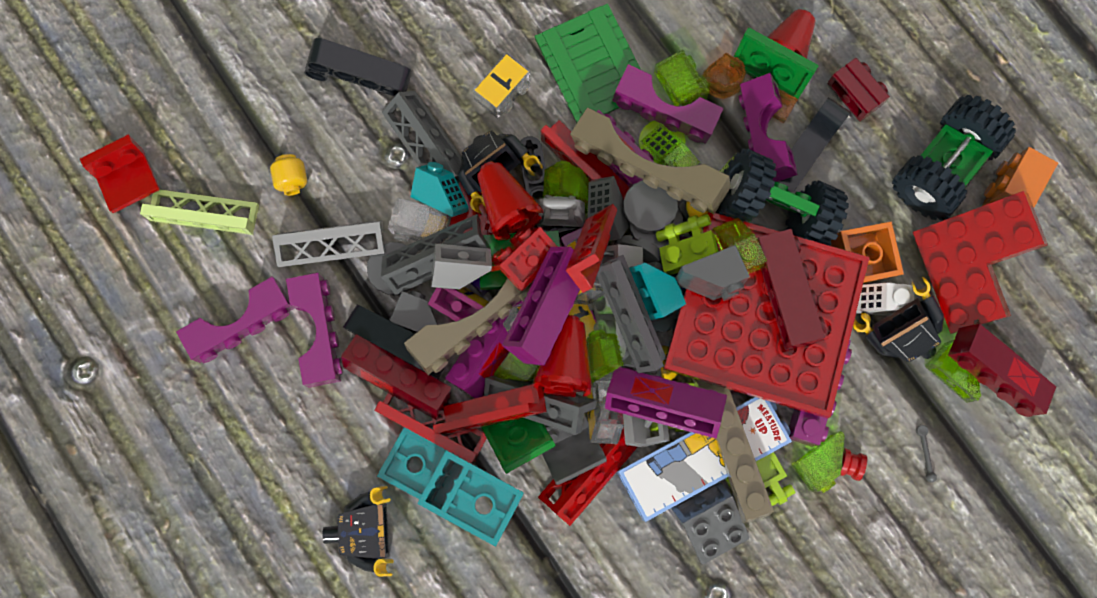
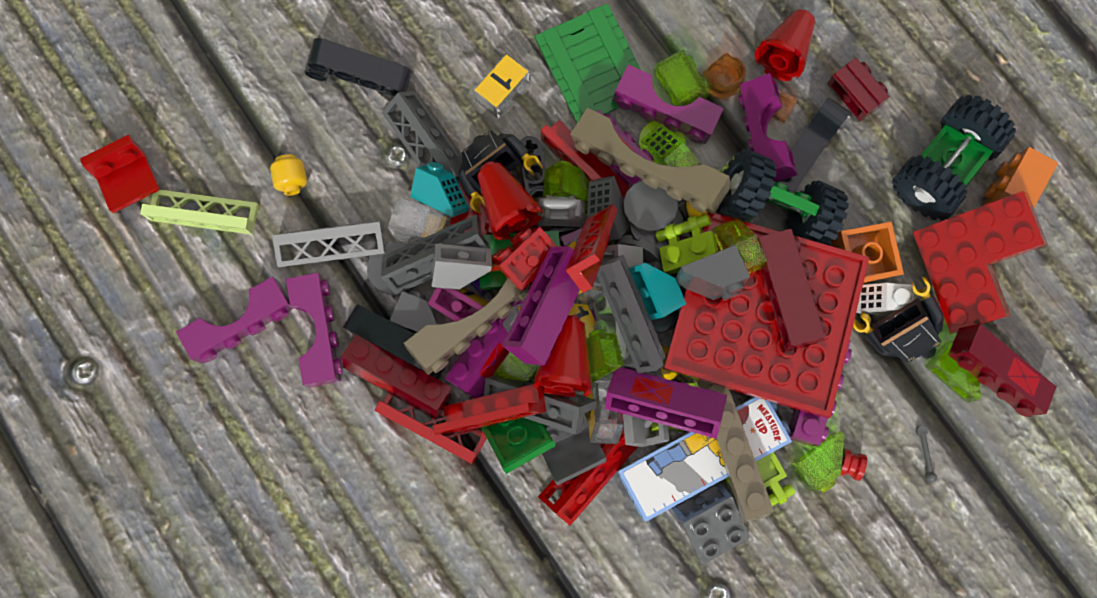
(363, 532): torso -> none
(451, 486): teal bracket -> none
(766, 56): green tile -> none

